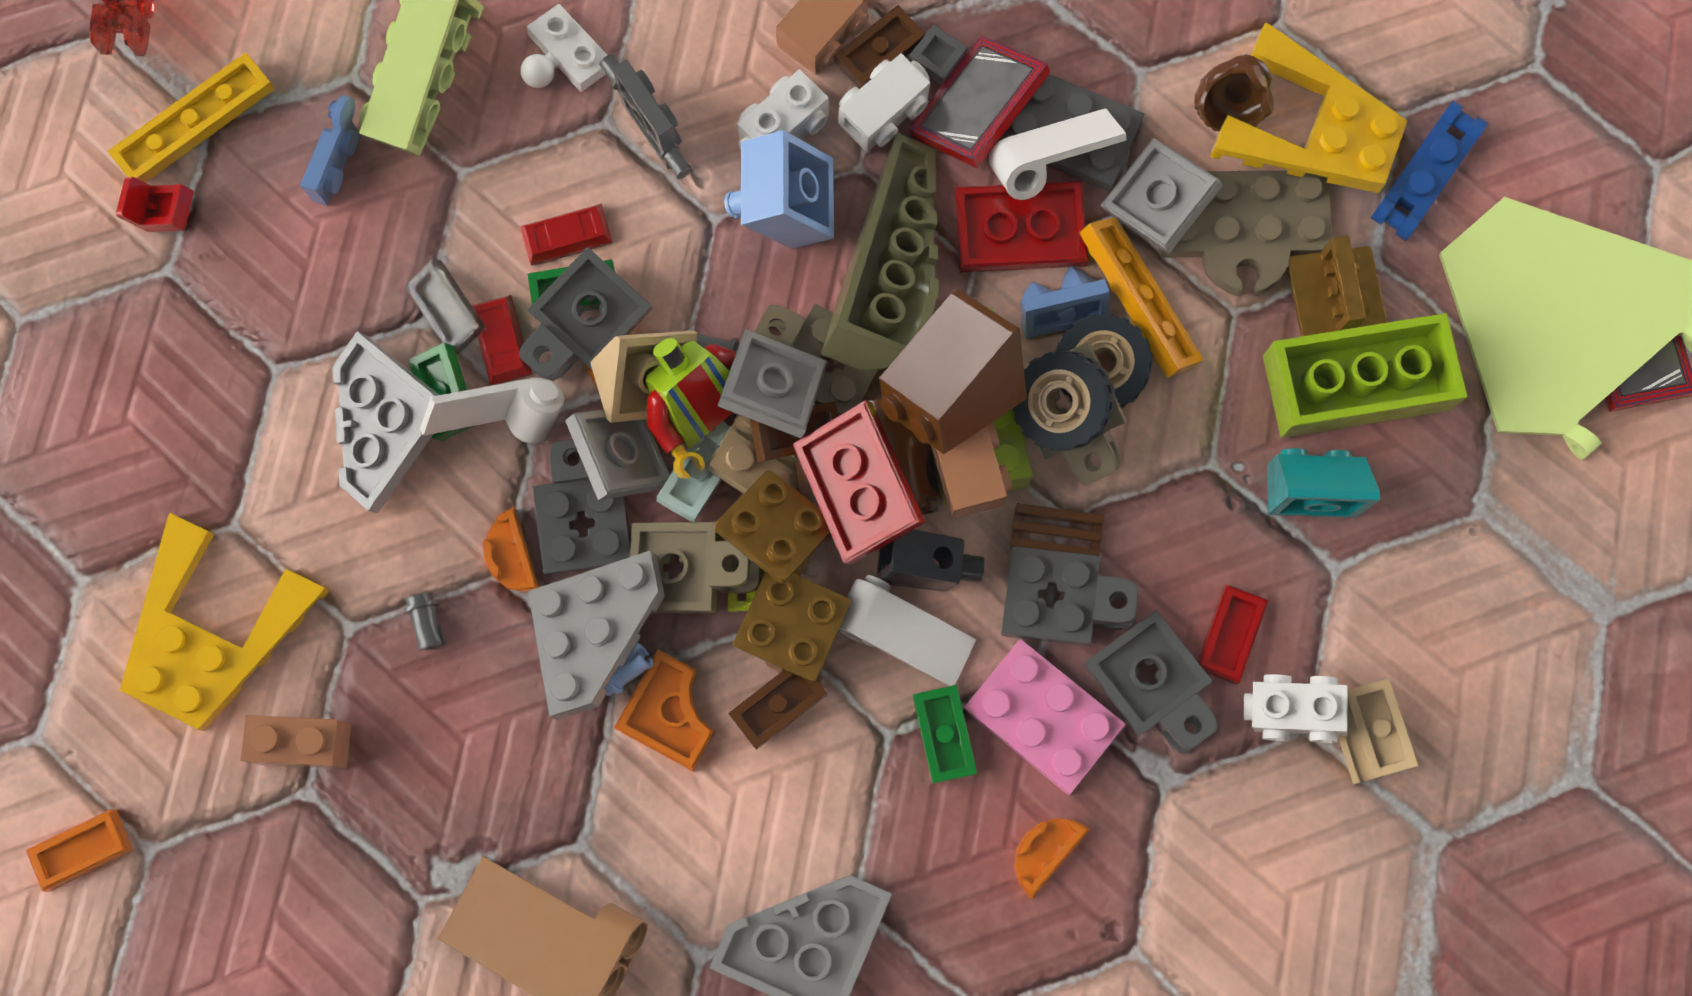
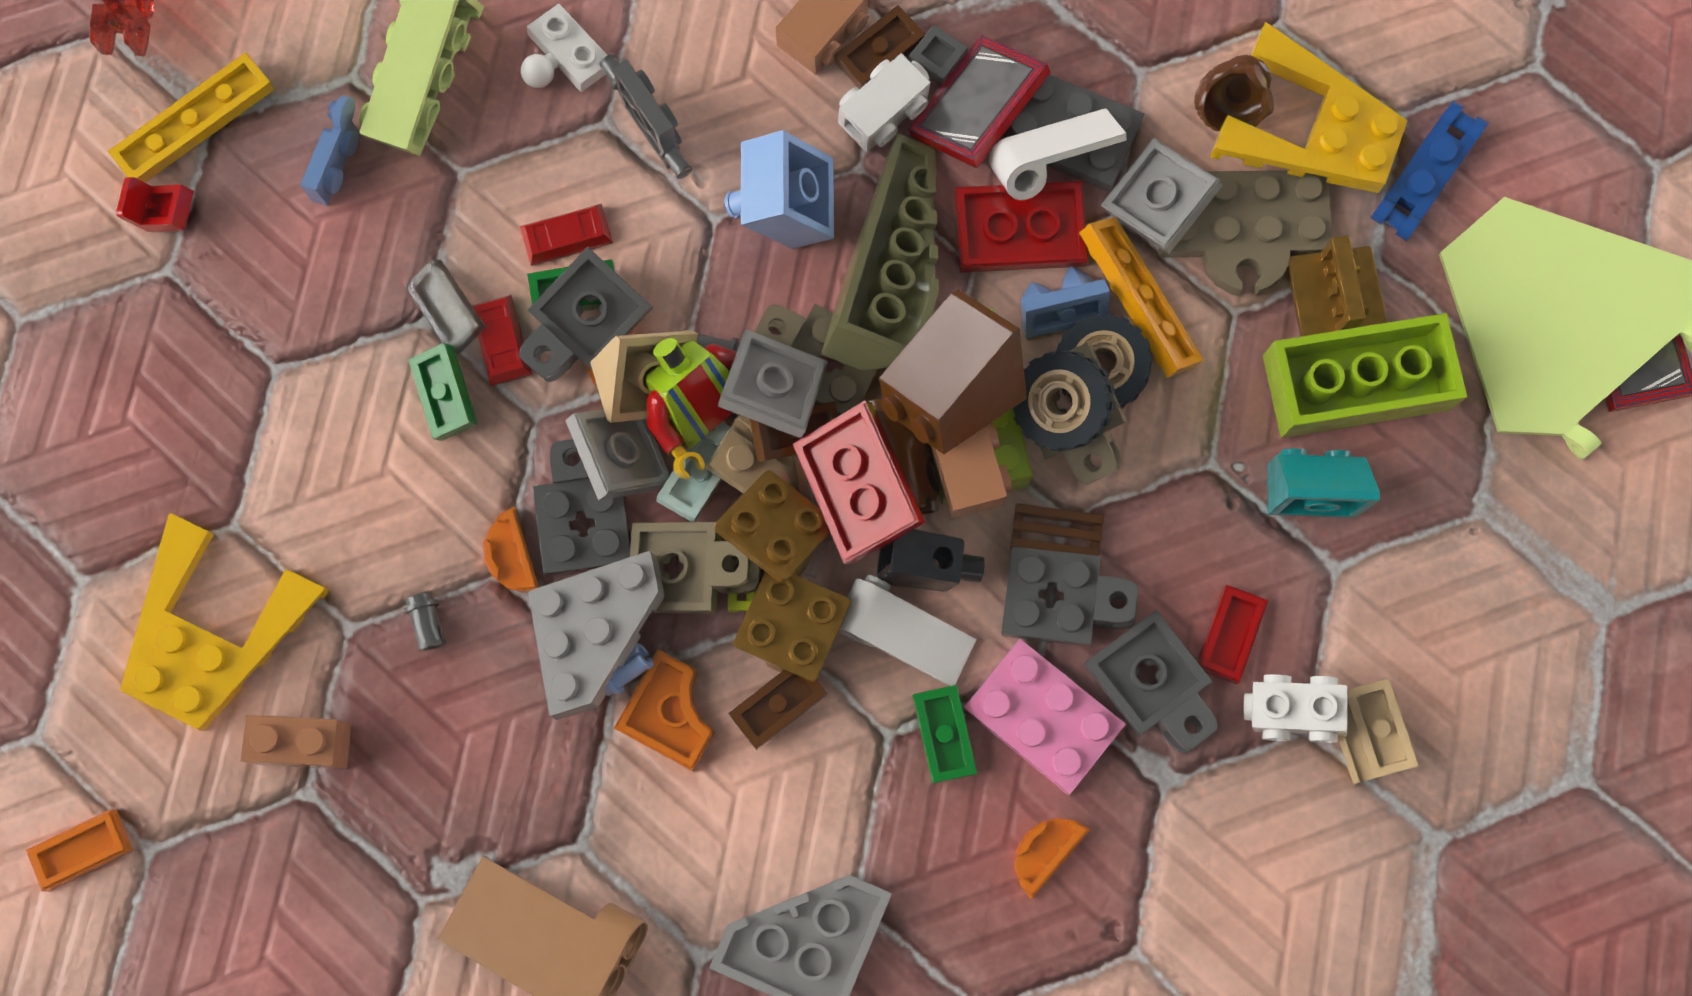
(377, 420): plate -> none
(525, 405): white door -> none
(792, 106): white brick -> none

